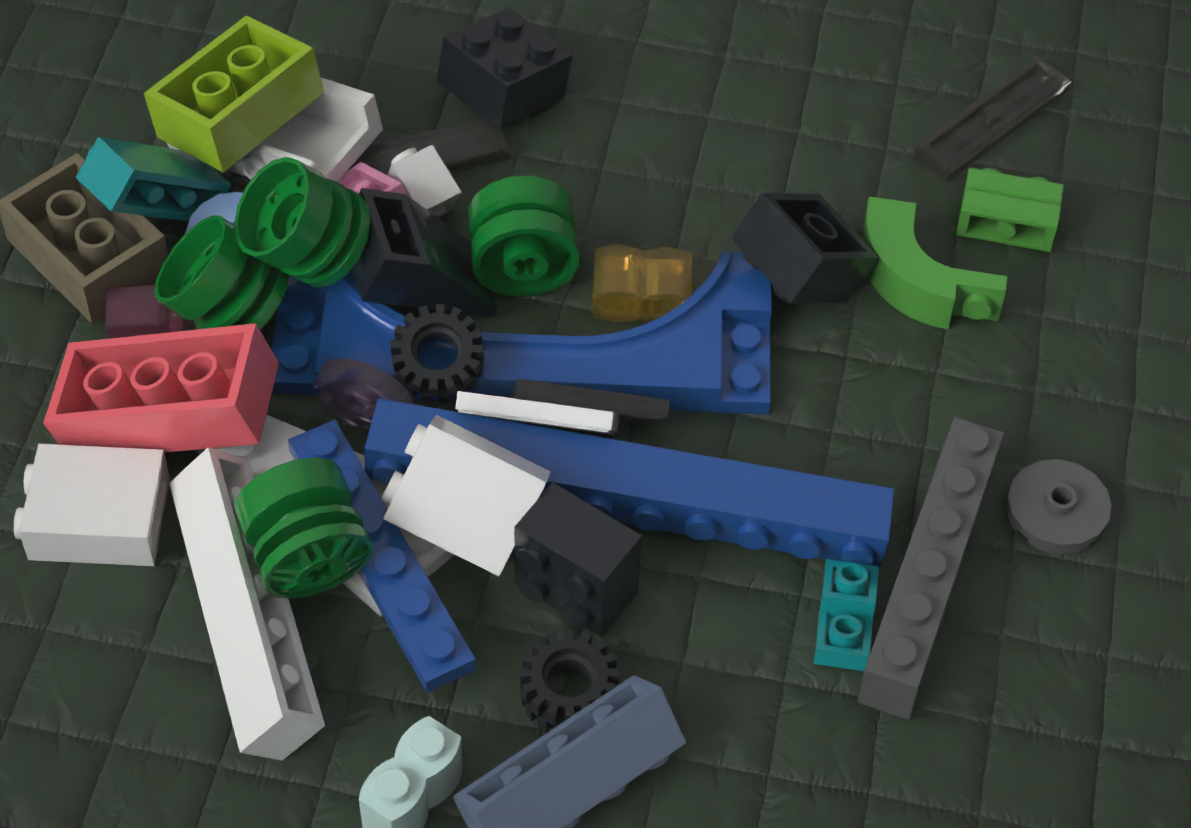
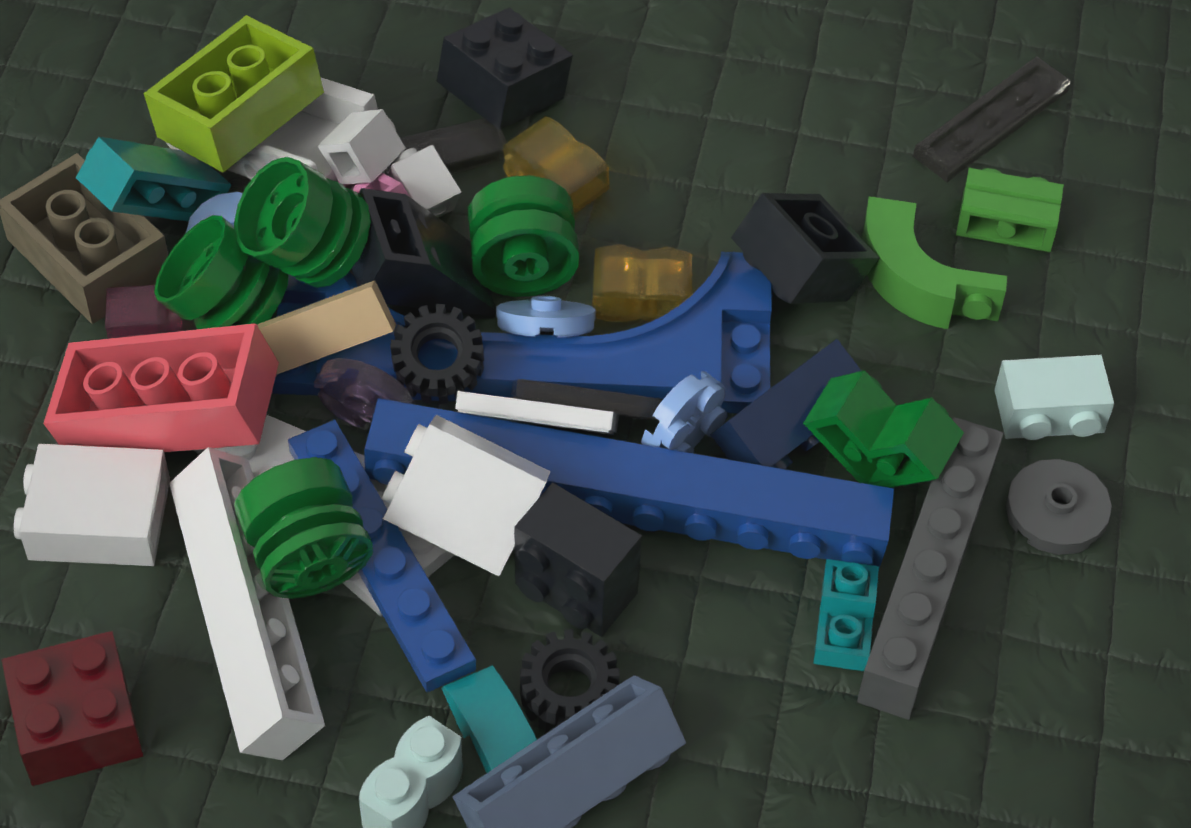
(71, 708): none -> dark red brick
(328, 326): none -> tan tile
(361, 147): none -> white brick
(489, 716): none -> teal slope
(545, 315): none -> light blue plate
(554, 154): none -> clear yellow brick
(688, 414): none -> light blue plate
(774, 421): none -> dark blue brick
(879, 439): none -> green brick
(1053, 397): none -> light aqua brick

